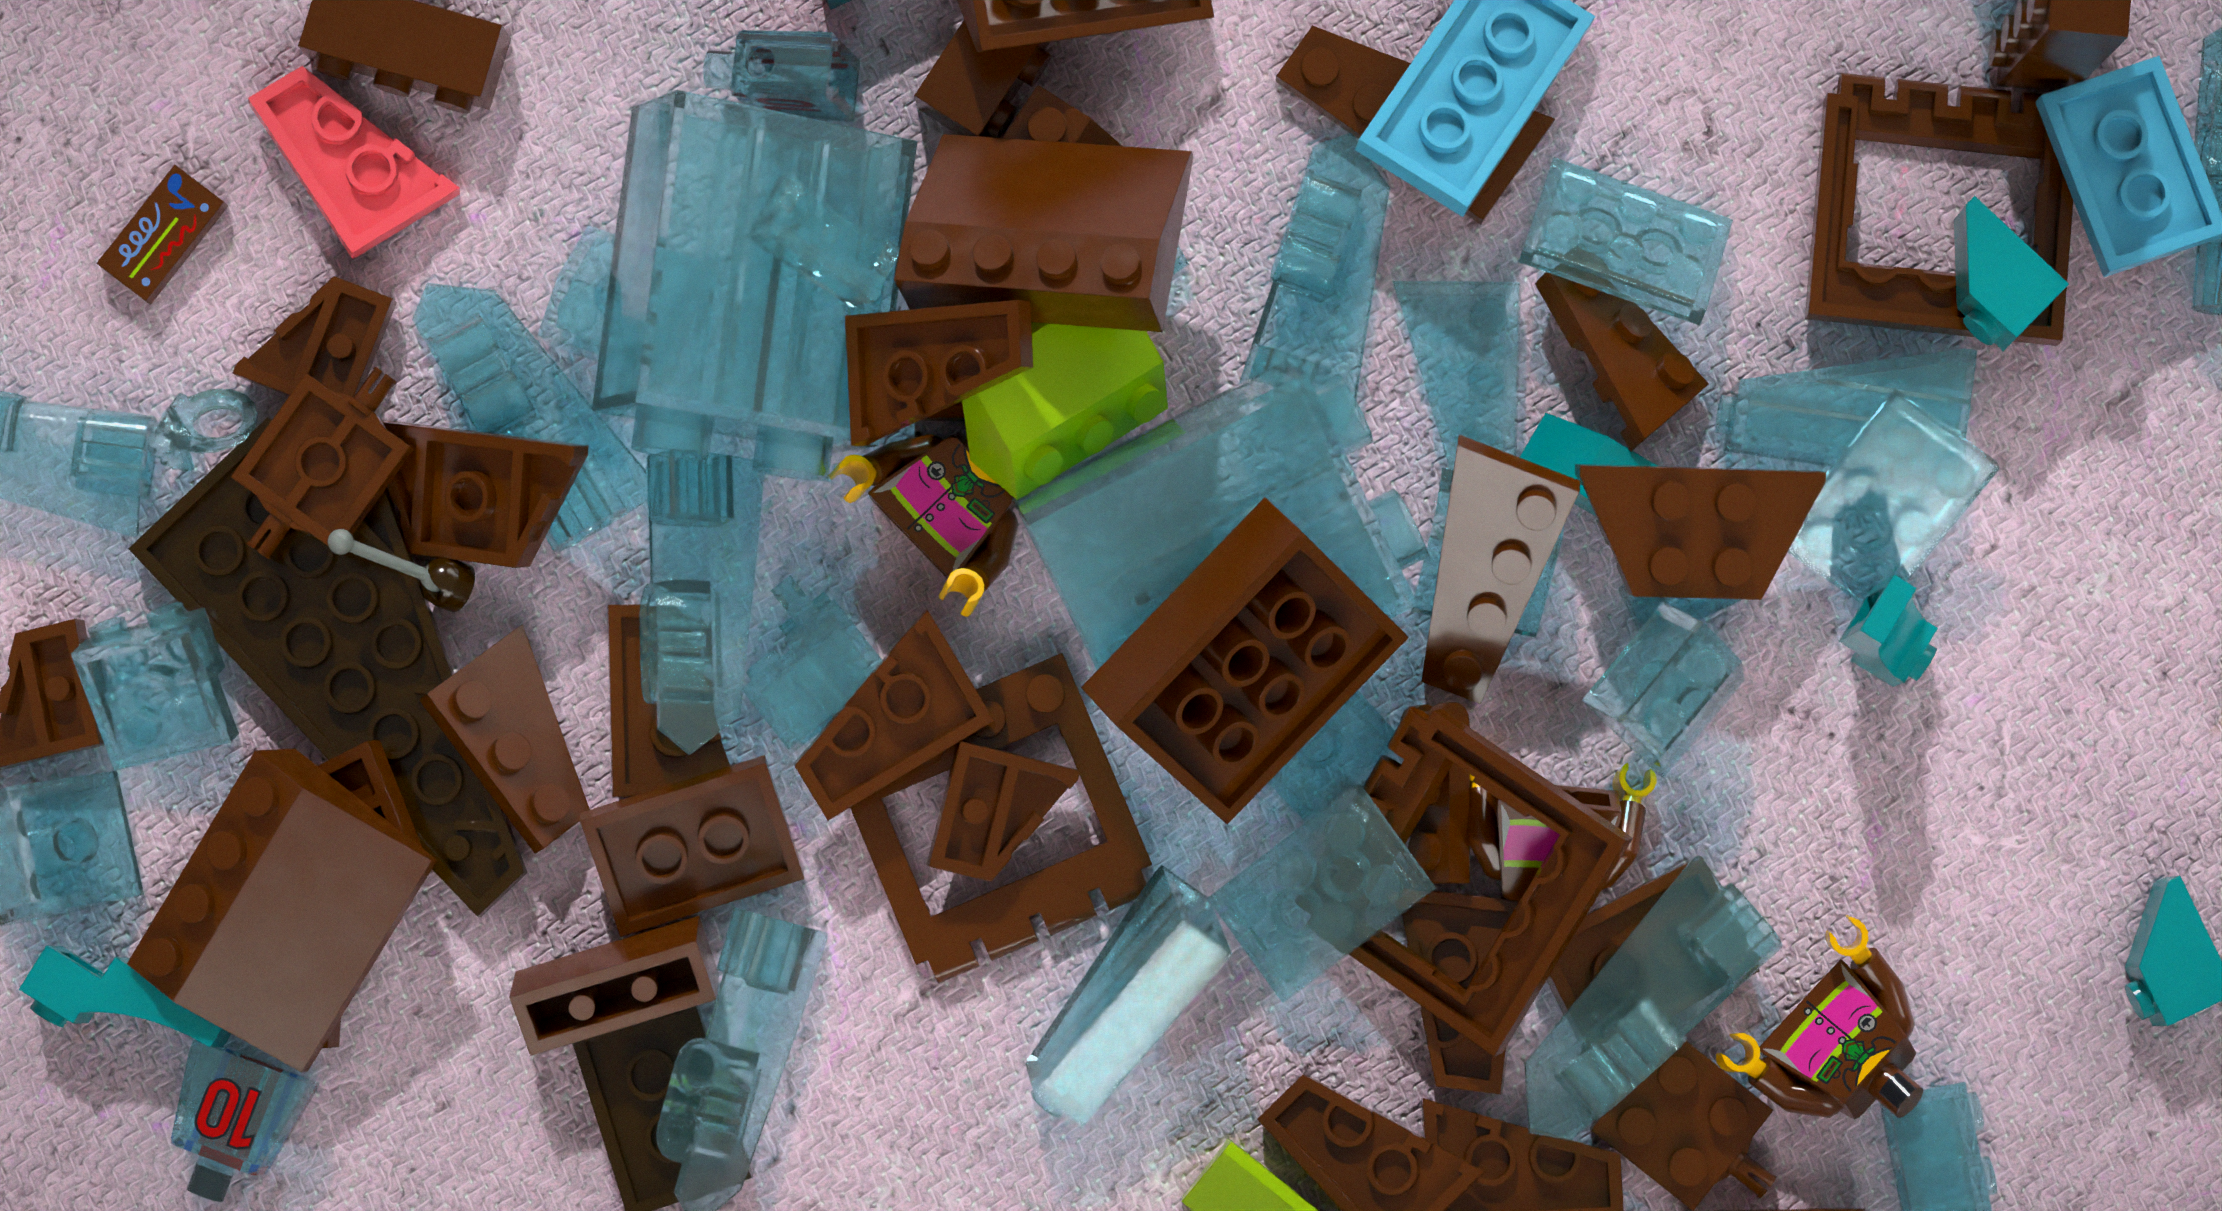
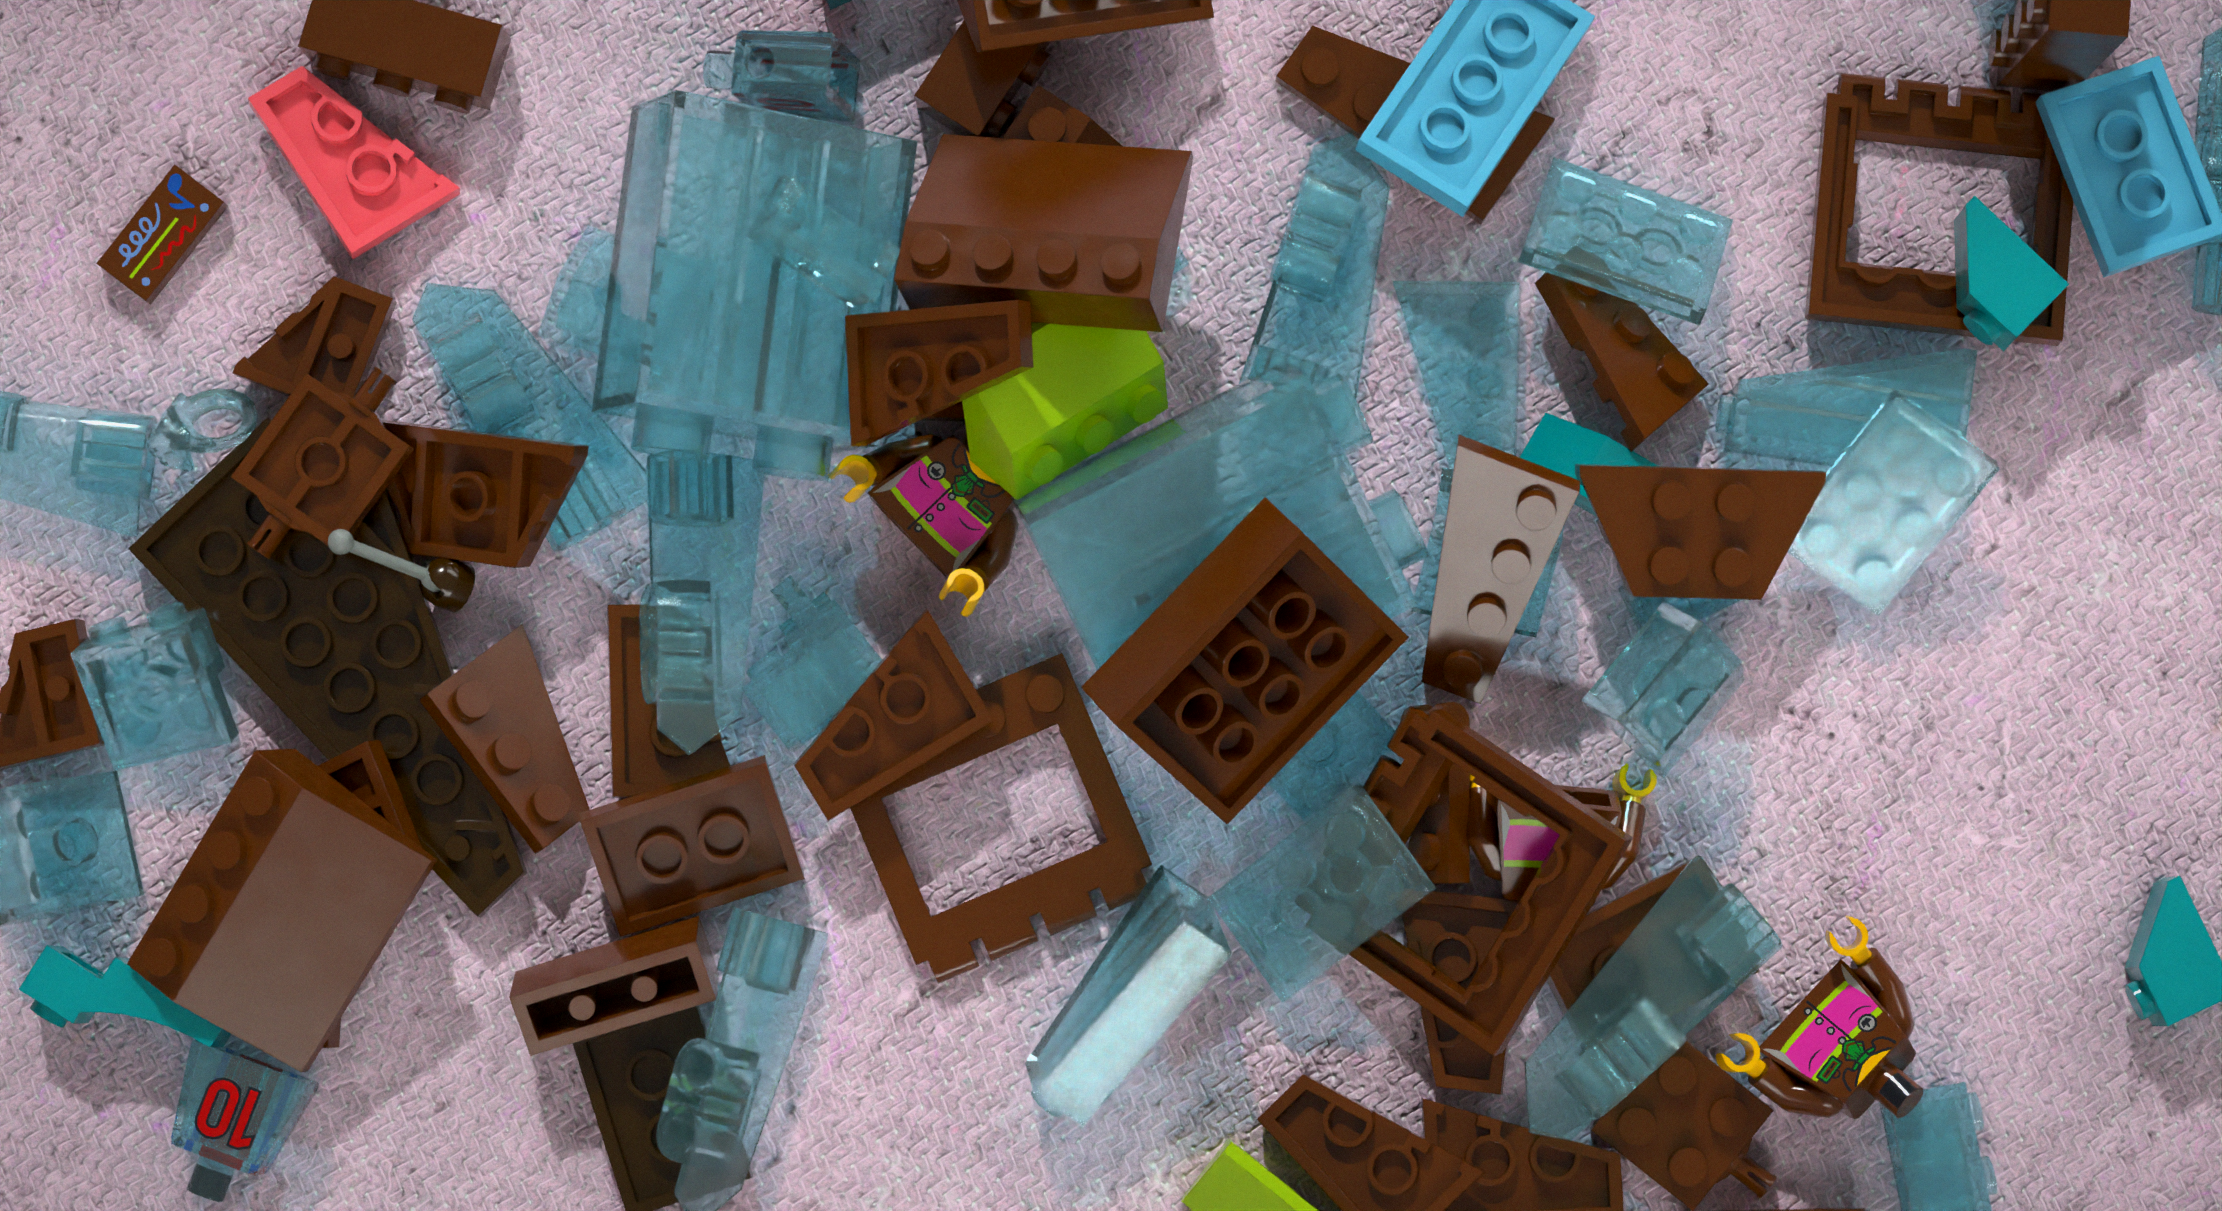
(992, 807): reddish brown wing -> none
(1890, 634): teal slope -> none

